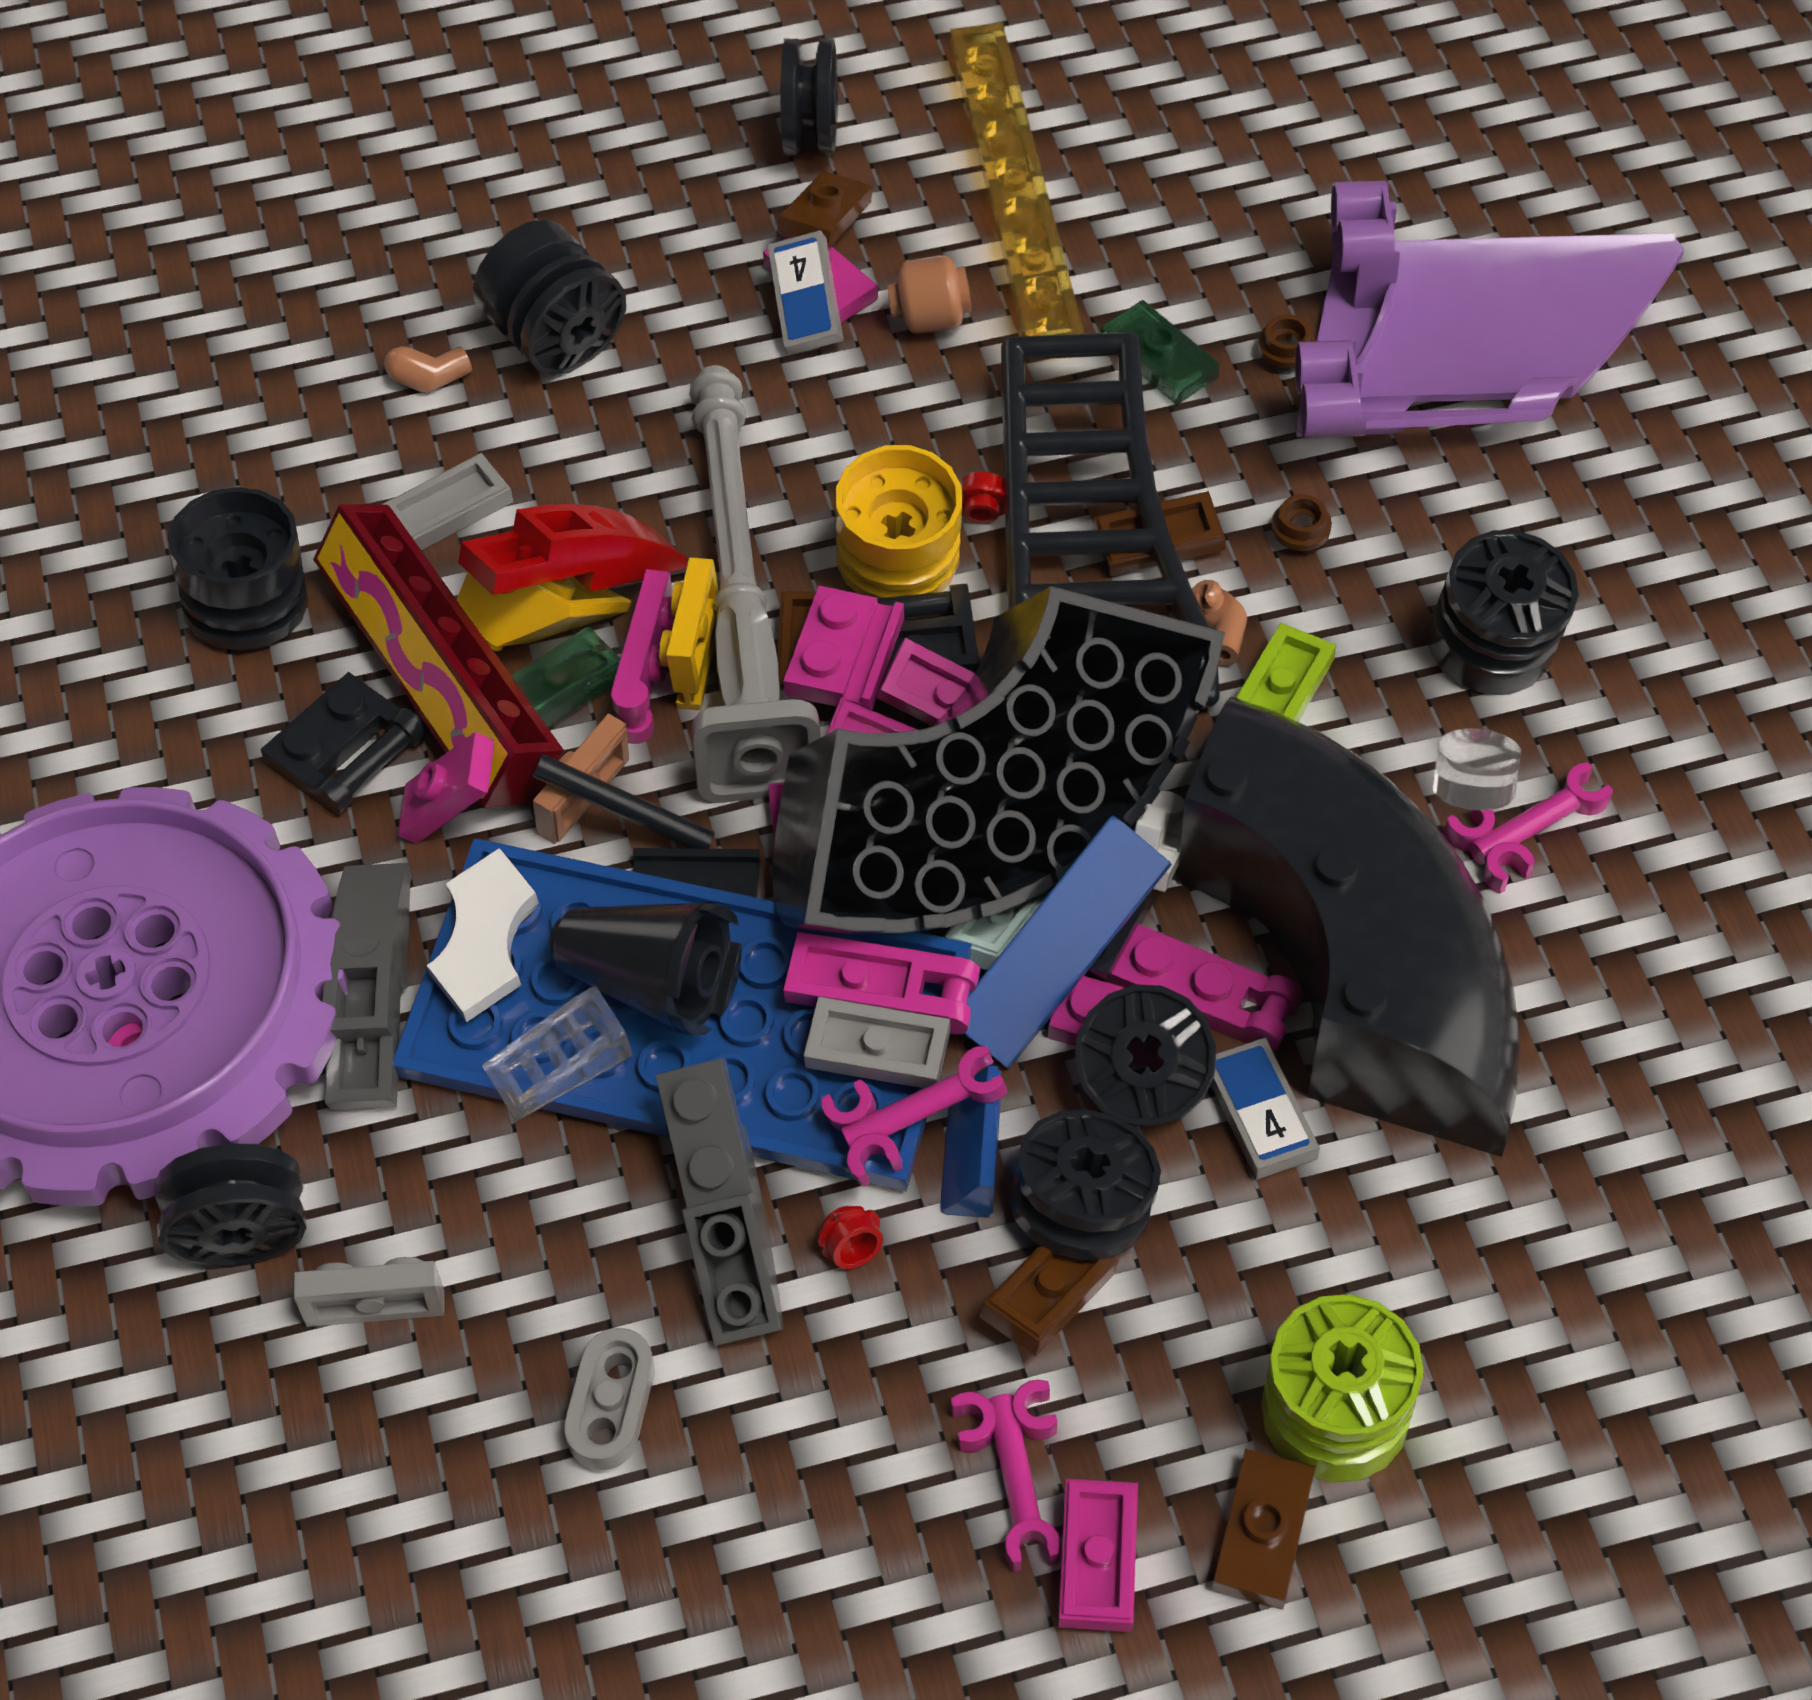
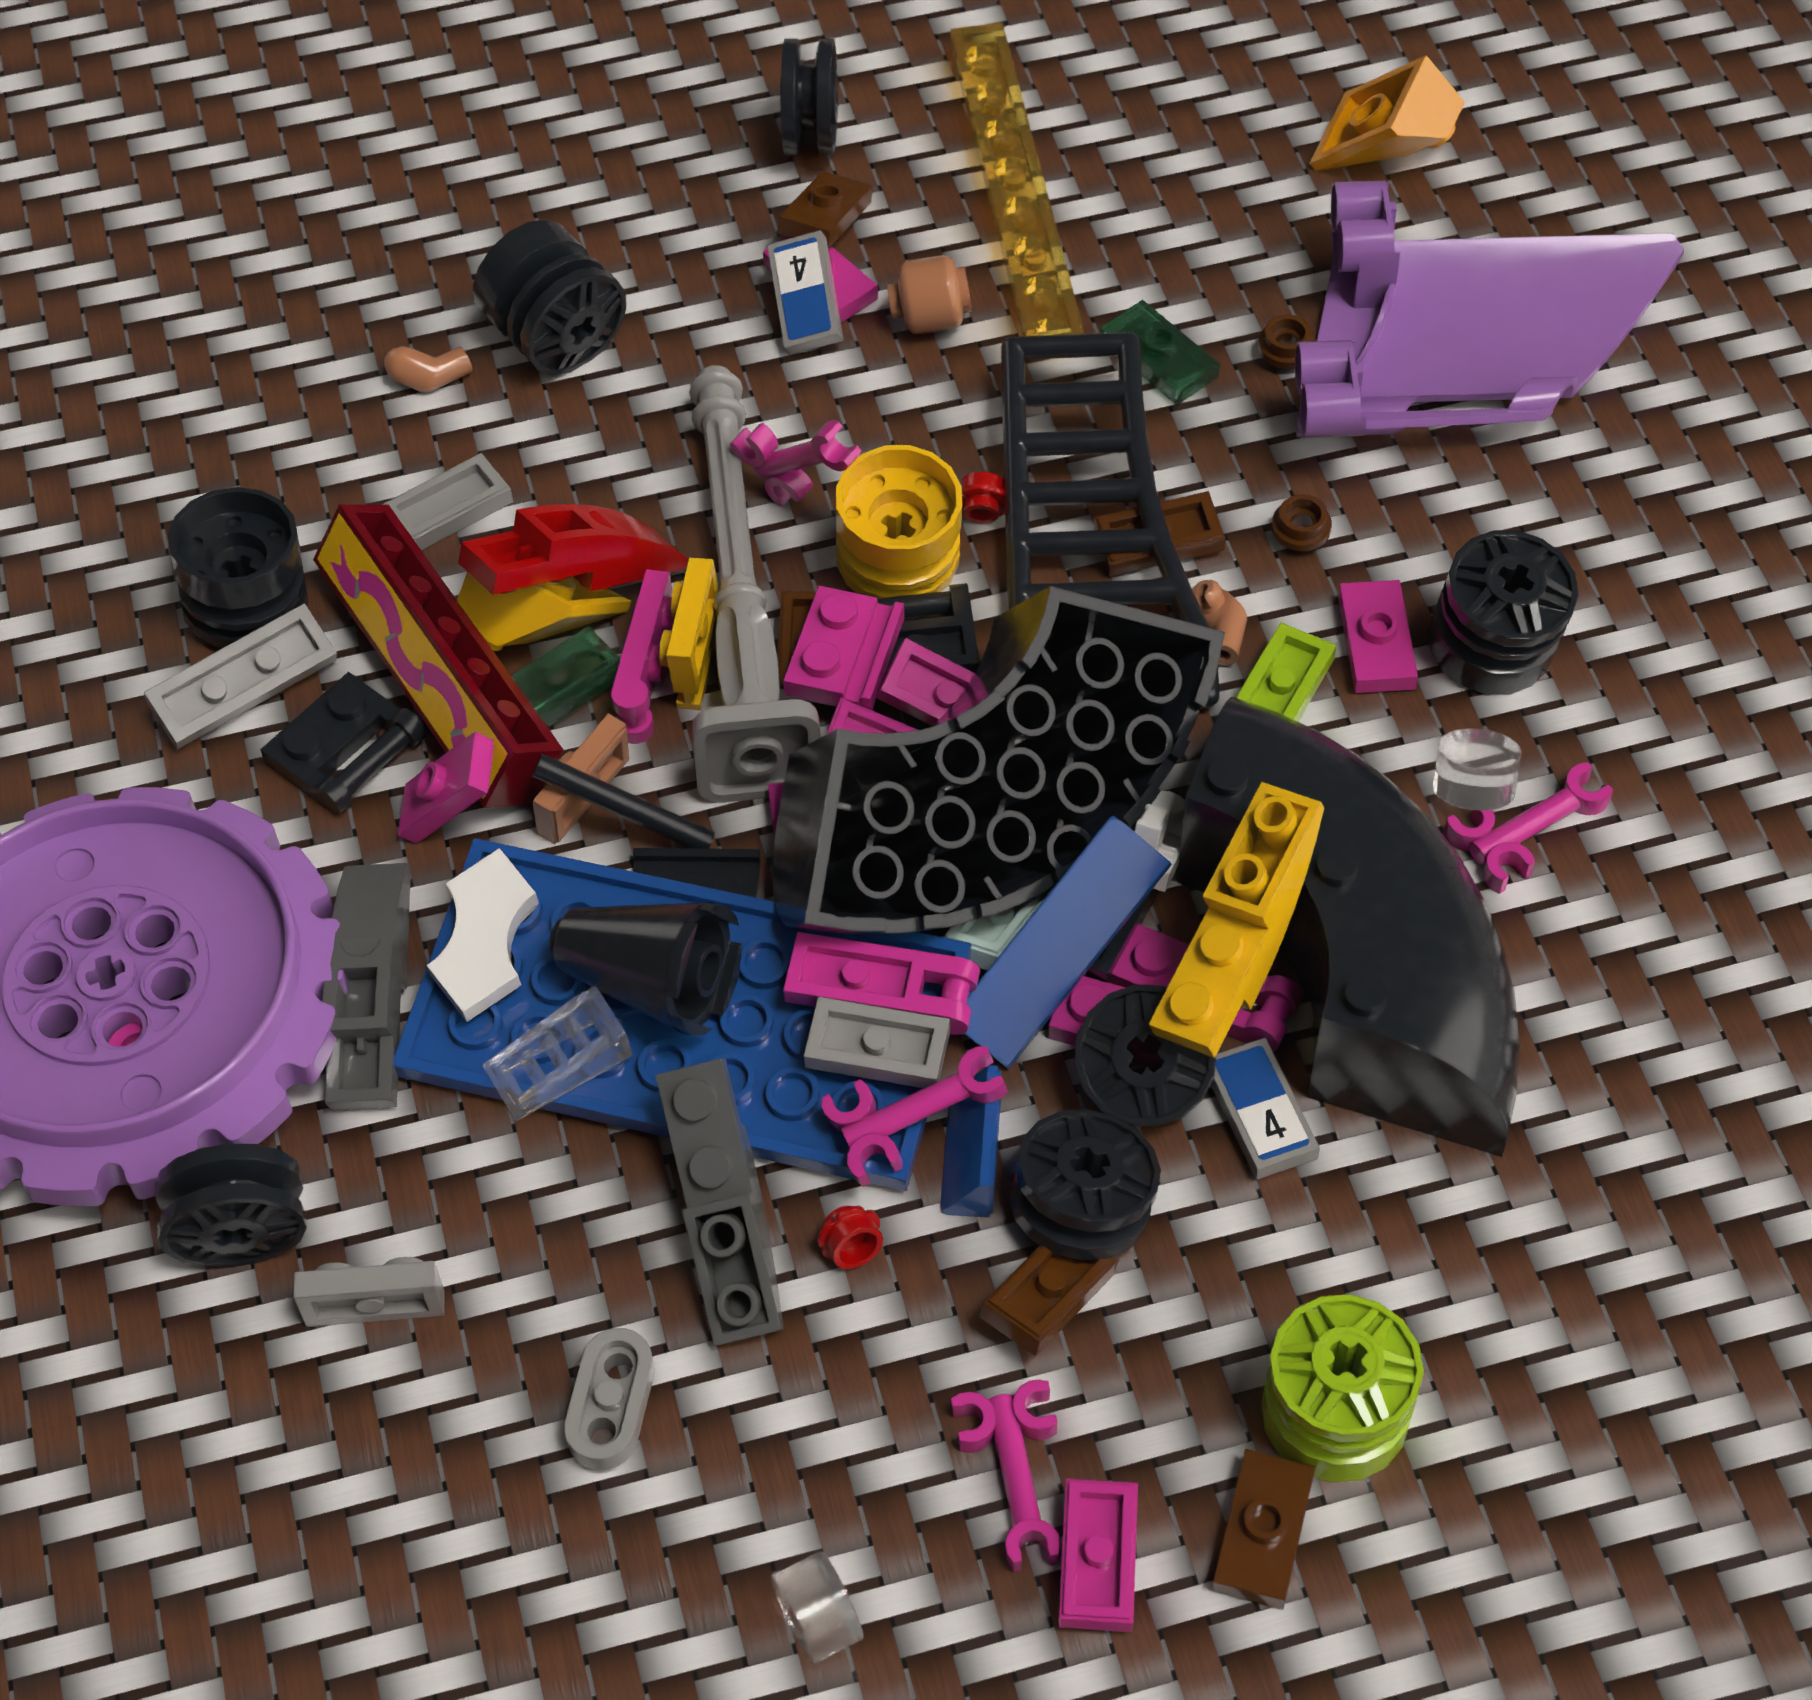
(240, 676): none -> light grey plate
(784, 466): none -> dark pink bar
(817, 1607): none -> clear piece
(1244, 922): none -> yellow slope
(1377, 636): none -> dark pink plate
(1390, 117): none -> light orange slope

